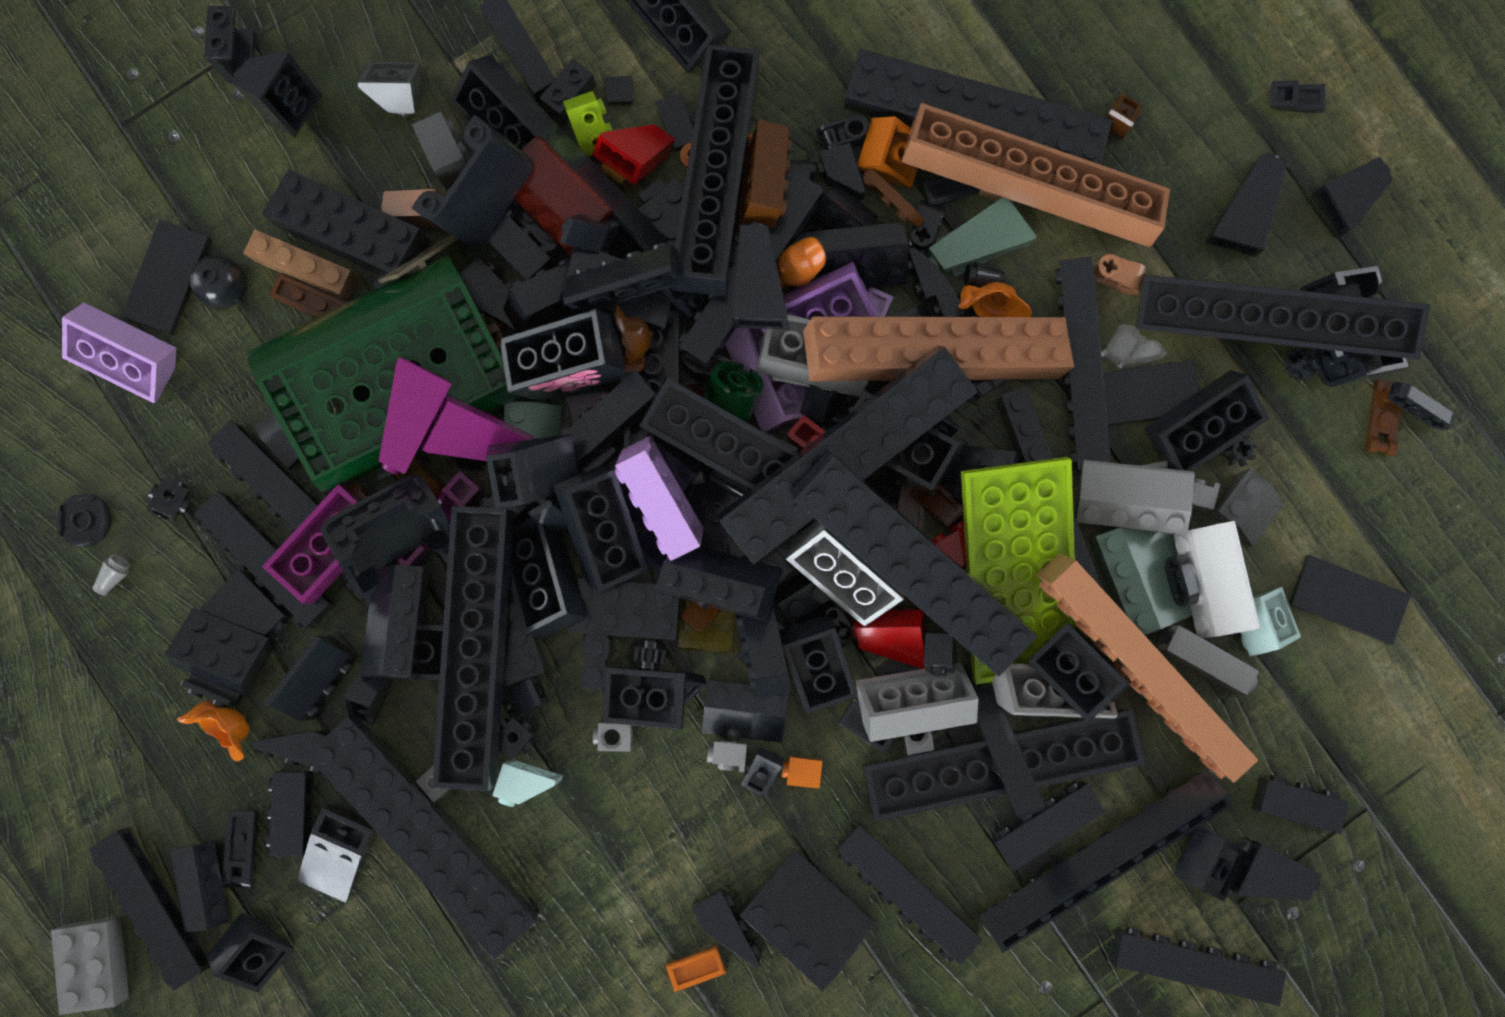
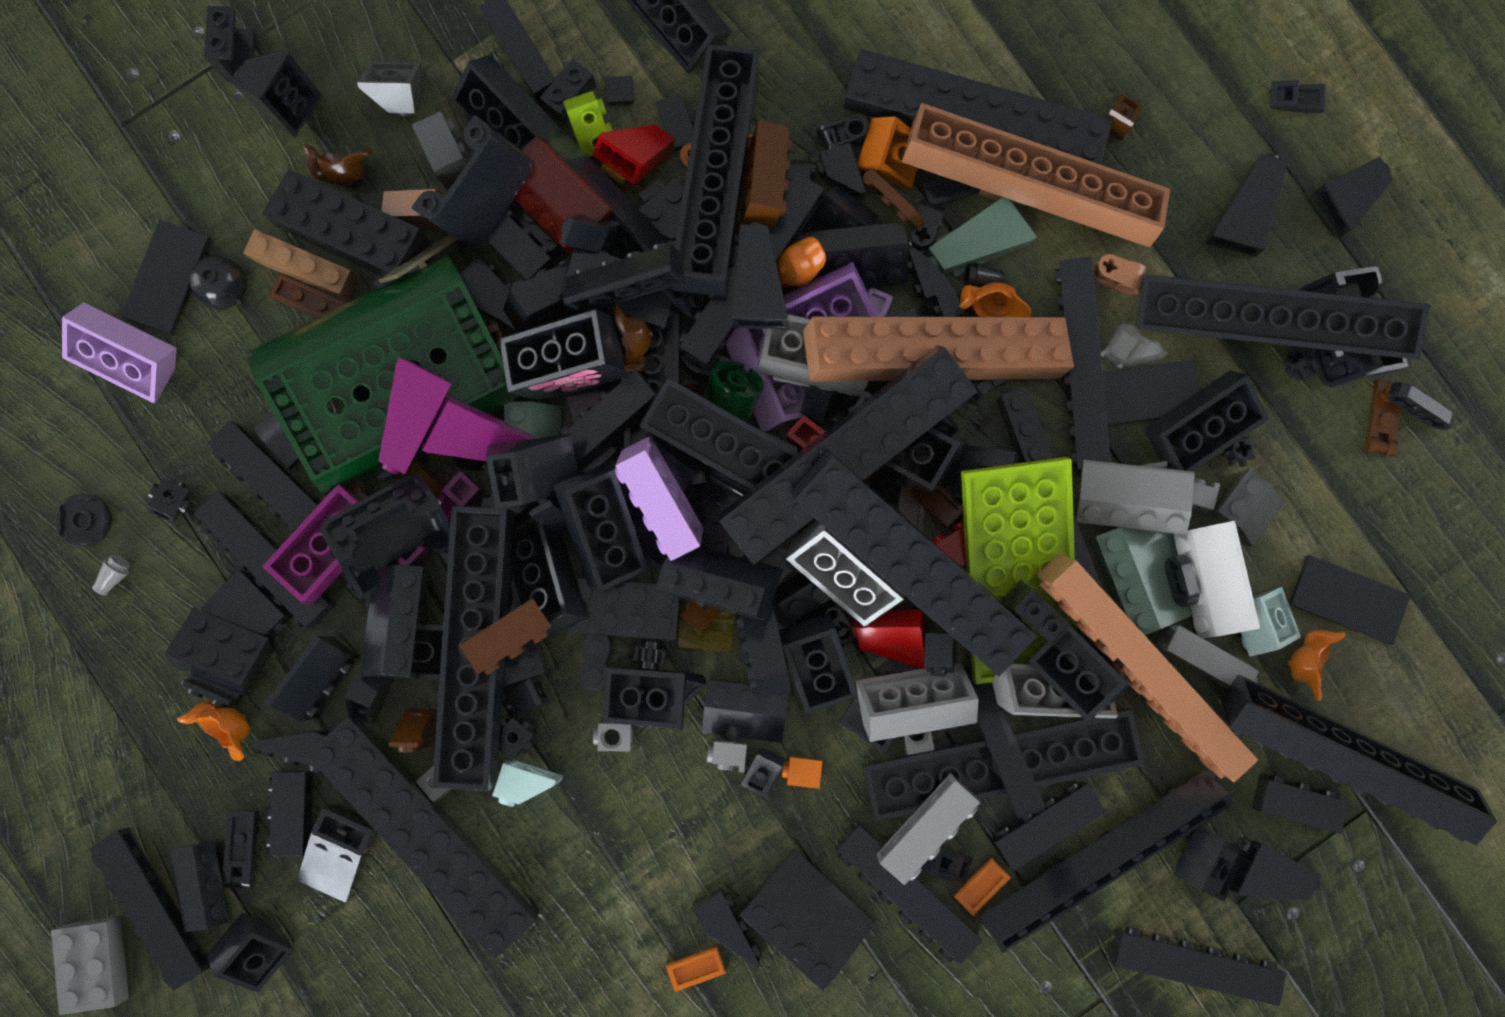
(335, 167): none -> reddish brown hair
(415, 730): none -> reddish brown slope
(506, 637): none -> reddish brown brick
(928, 829): none -> light grey brick
(948, 865): none -> black slope
(981, 886): none -> orange tile
(1035, 611): none -> black brick
(1310, 658): none -> orange hair
(1357, 760): none -> black brick

